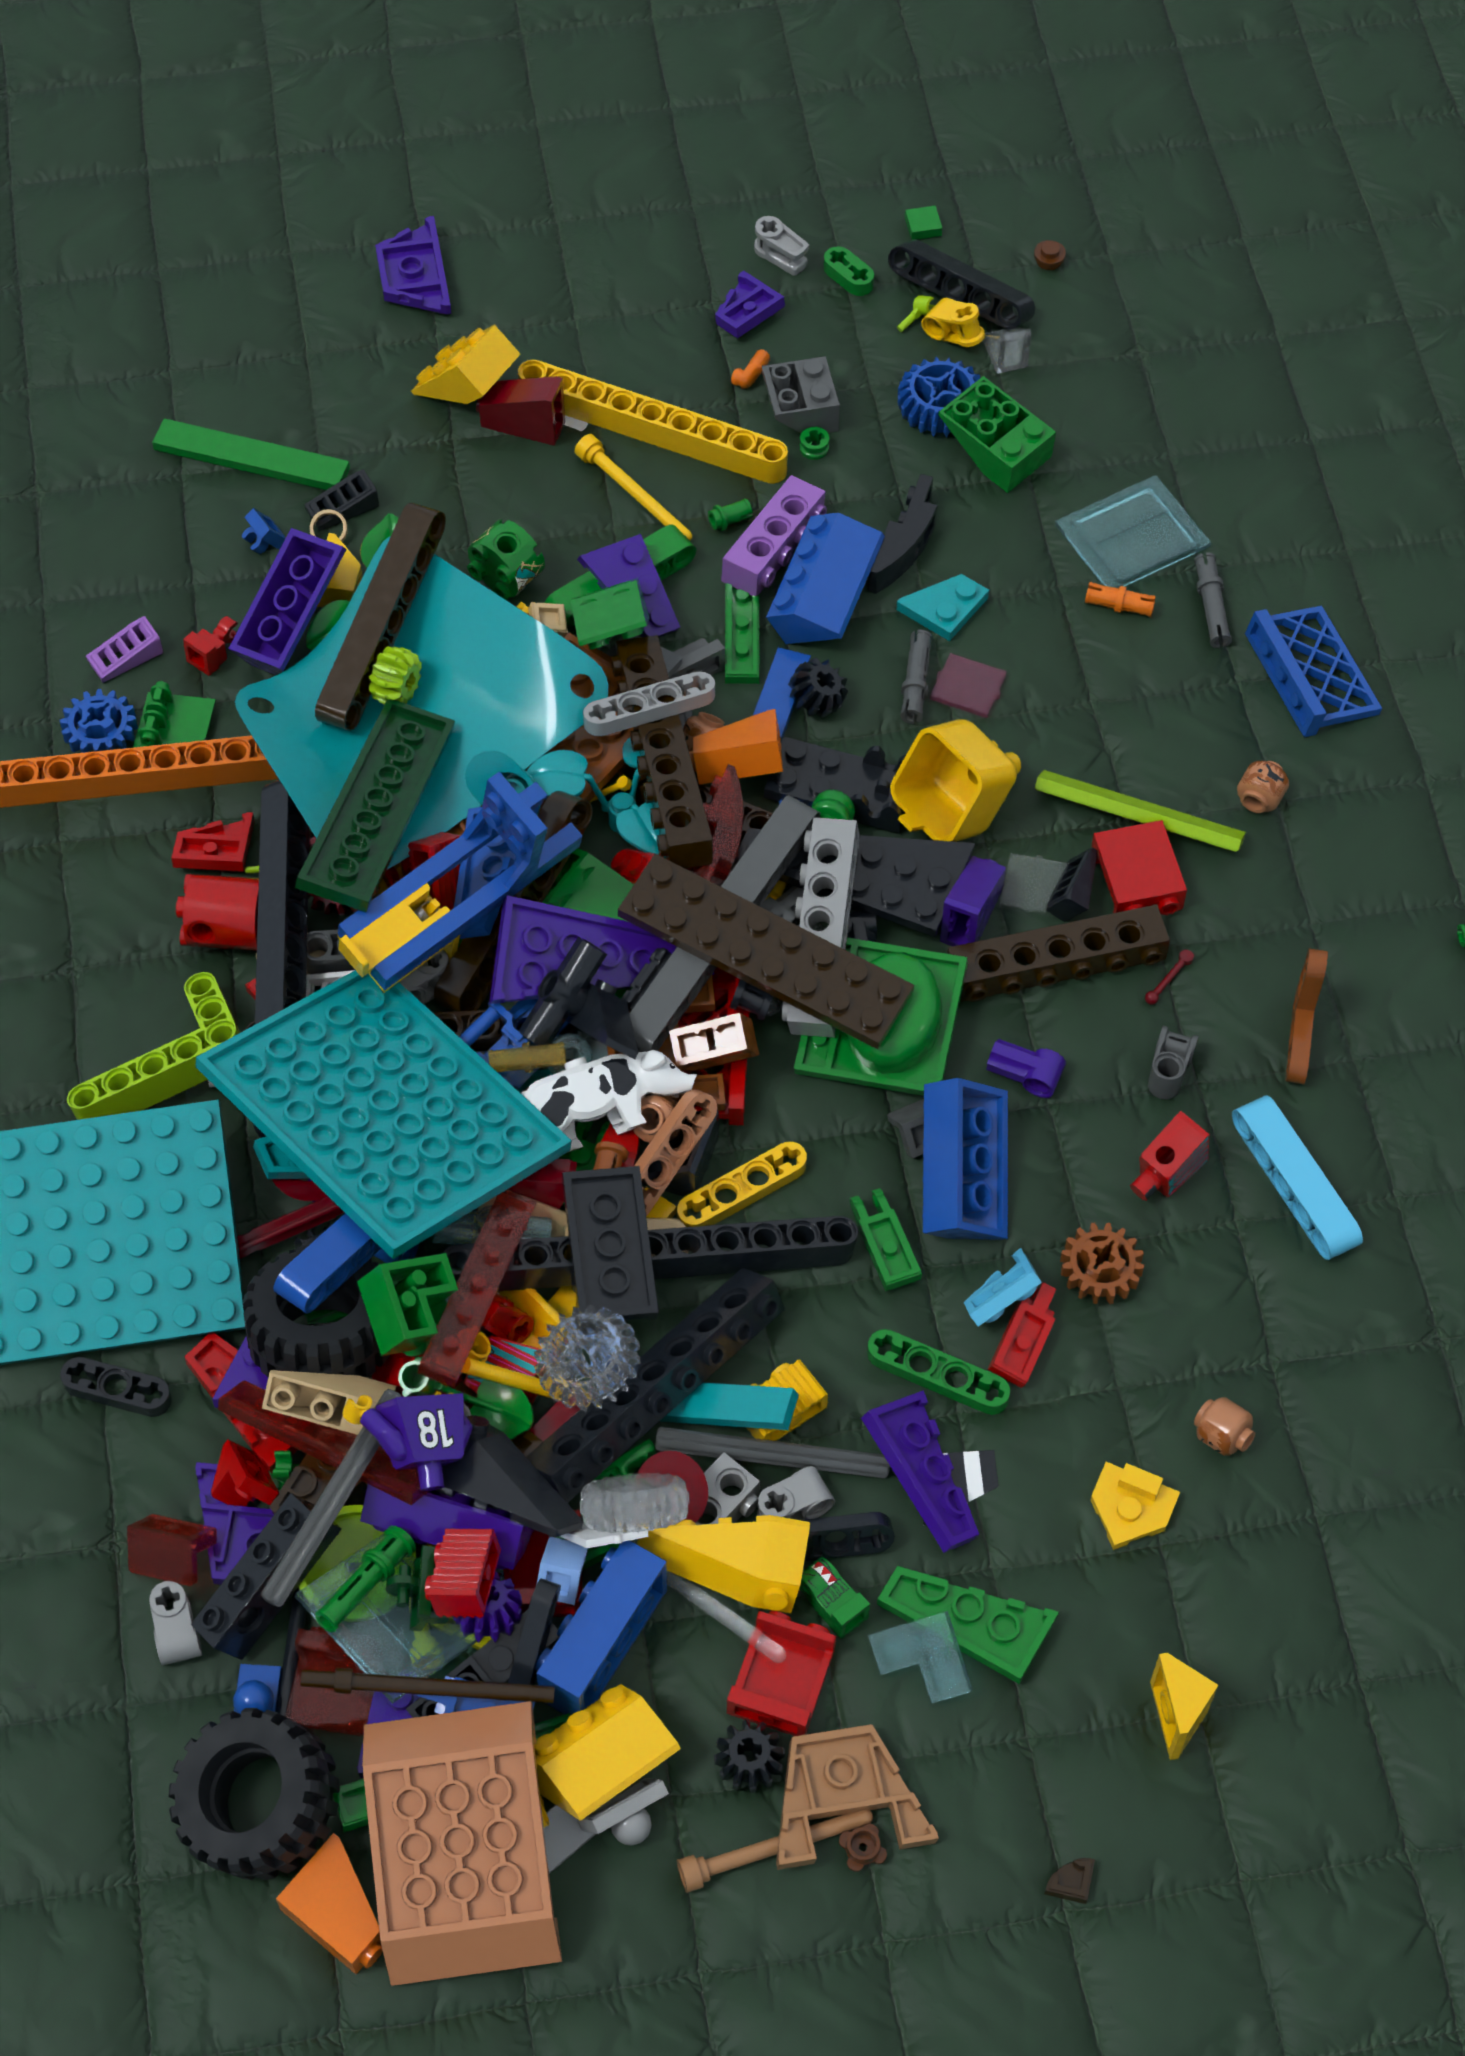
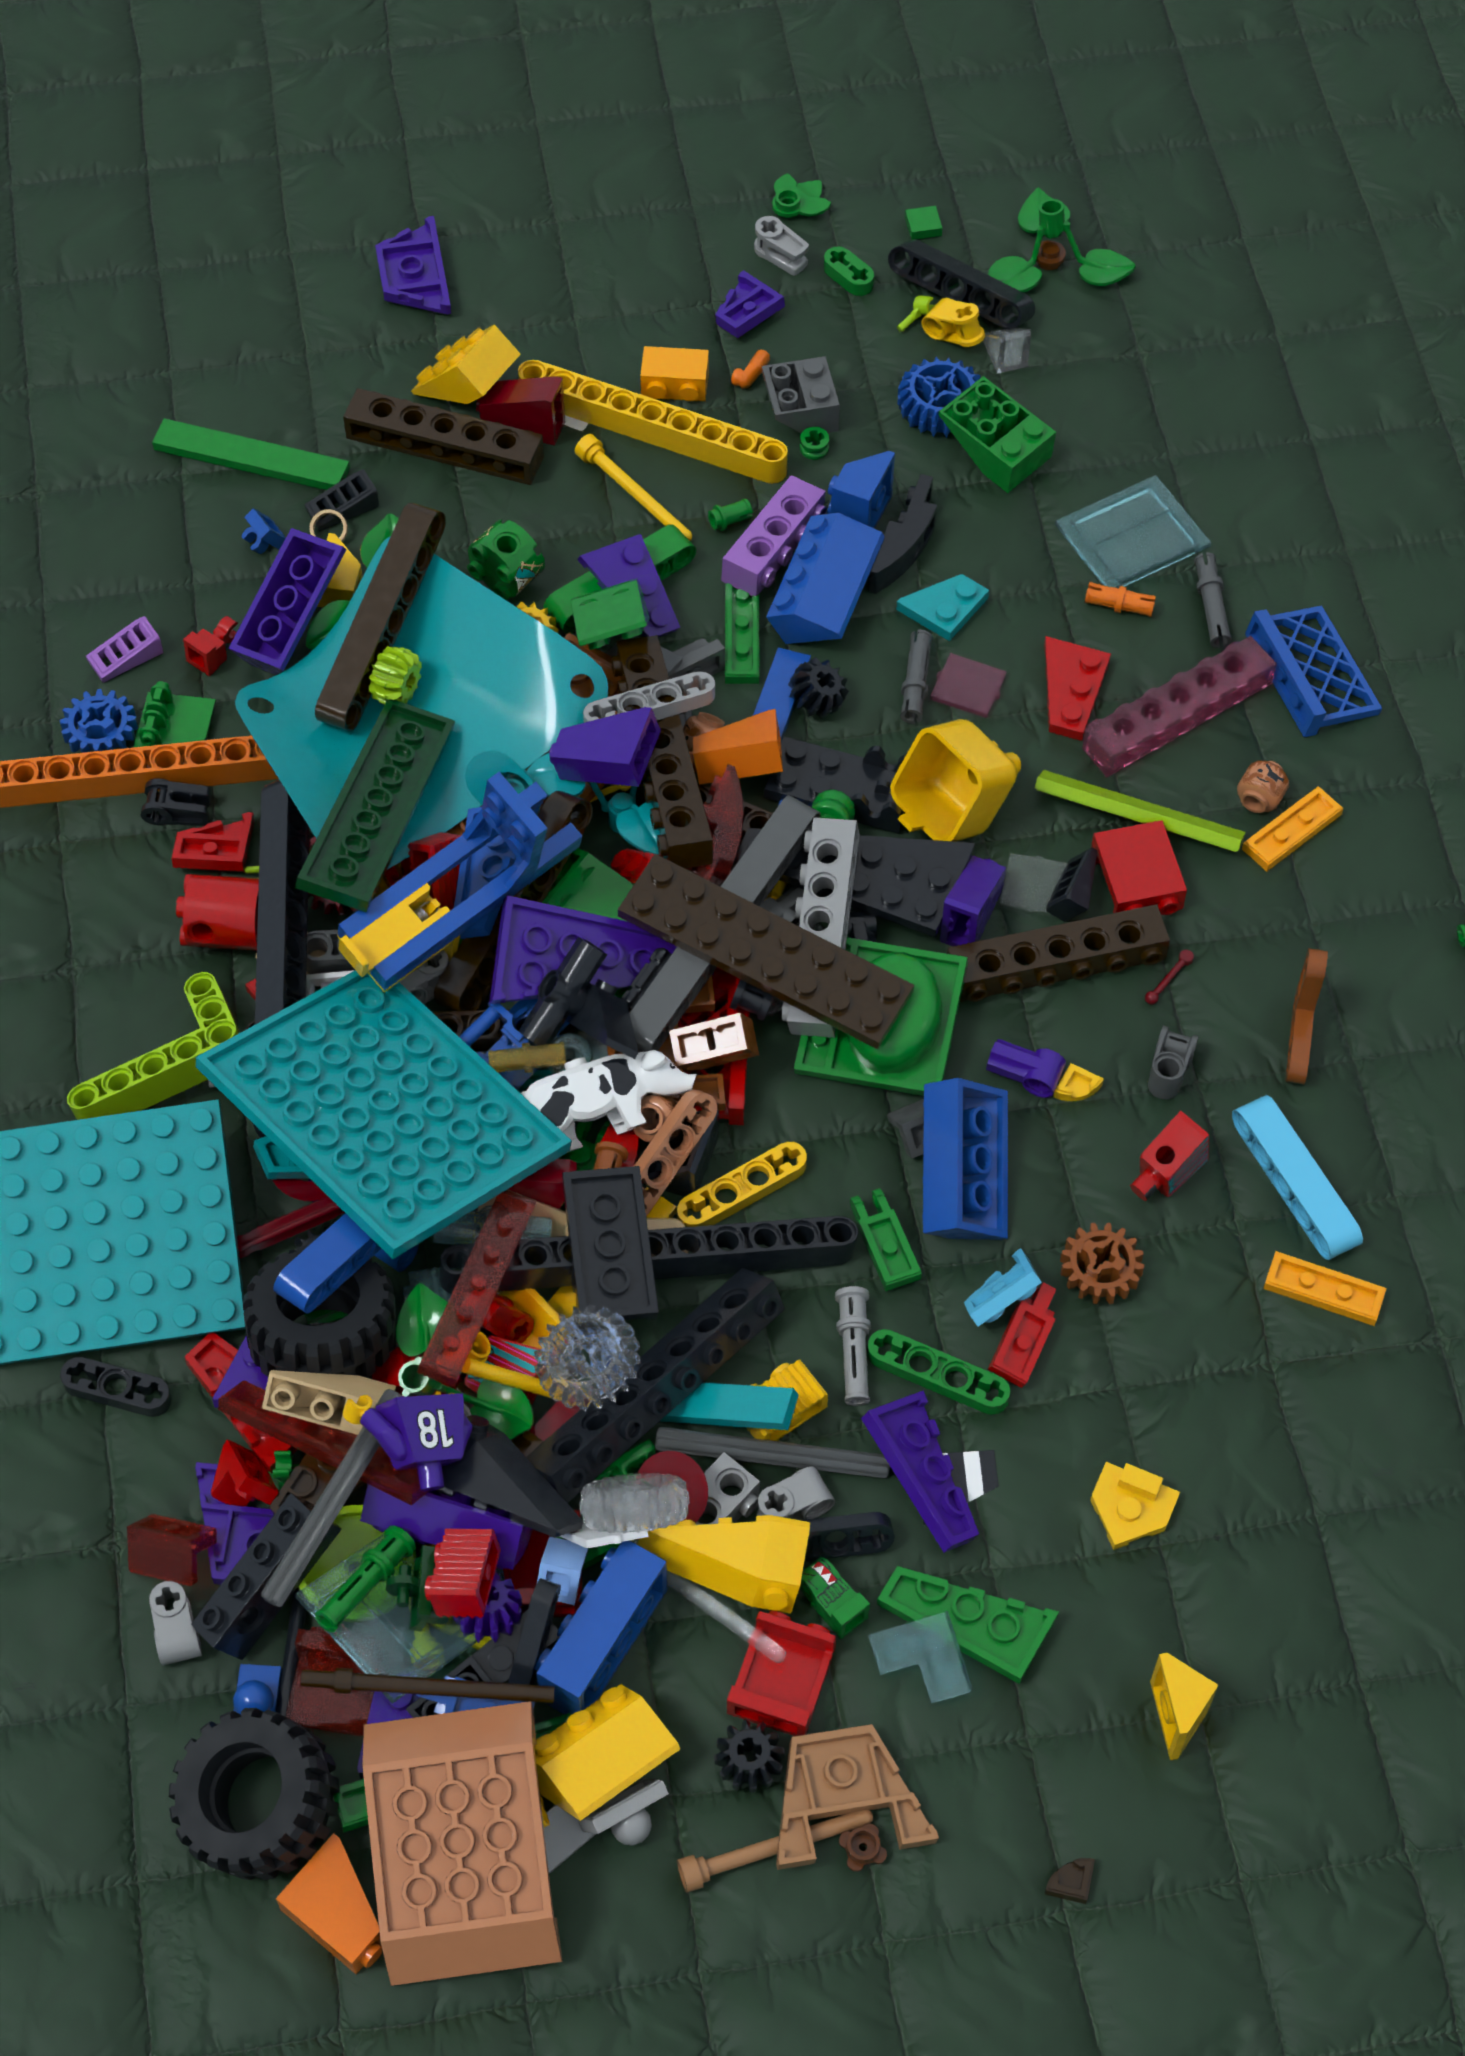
(176, 803): none -> black piece
(401, 1297): green brick -> none
(444, 436): none -> dark brown brick
(550, 615): tan tile -> none
(607, 748): none -> dark purple slope
(674, 373): none -> light orange brick
(798, 198): none -> green plate
(853, 1328): none -> light grey pin
(863, 488): none -> blue slope
(1050, 218): none -> green plant
(1073, 685): none -> red wing
(1077, 1084): none -> yellow tile
(1178, 705): none -> clear pink brick
(1224, 1426): nougat head -> none
(1292, 828): none -> light orange tile
(1325, 1288): none -> light orange tile

